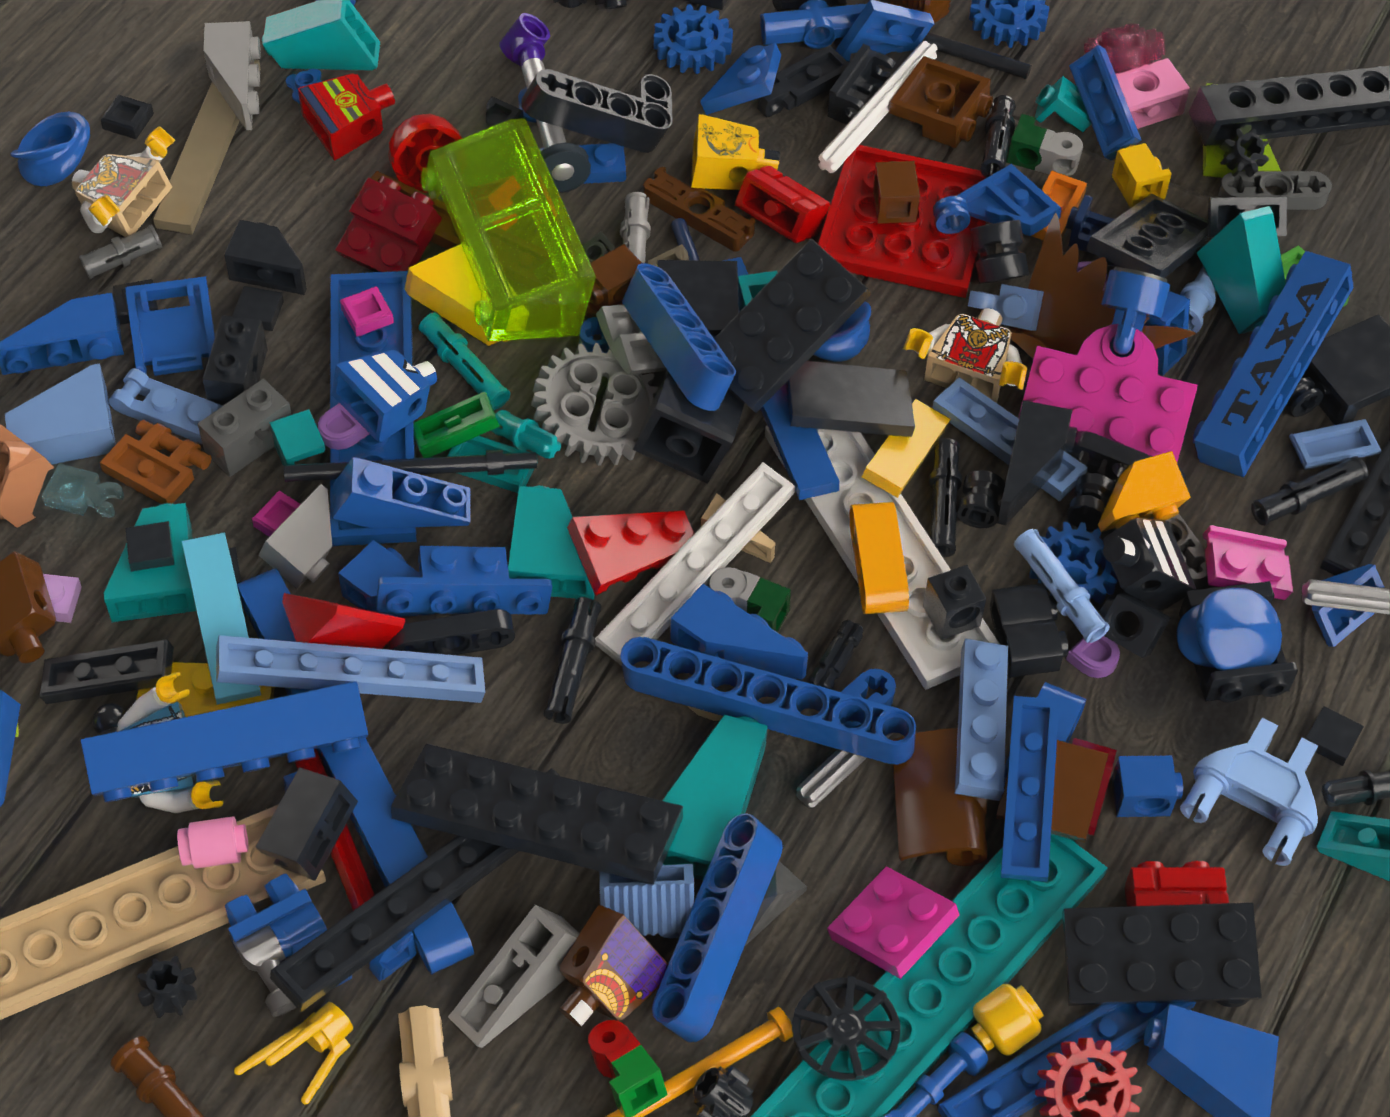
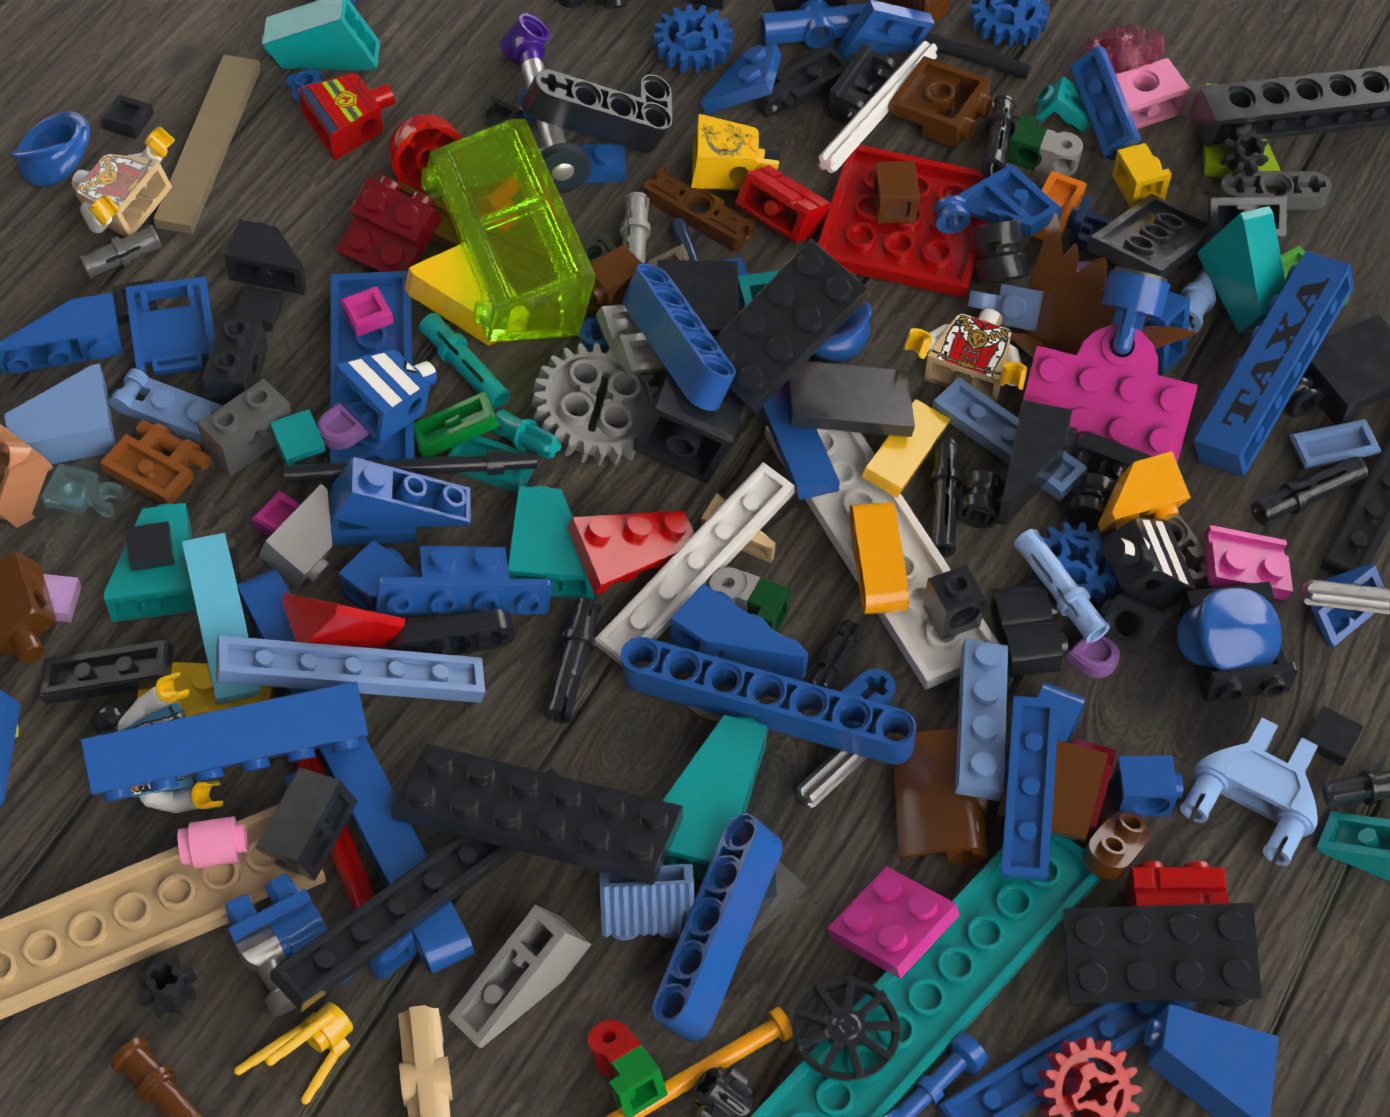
(231, 66): light grey slope -> none
(609, 968): torso -> none
(1006, 1019): yellow head -> none
(1116, 845): none -> reddish brown plate

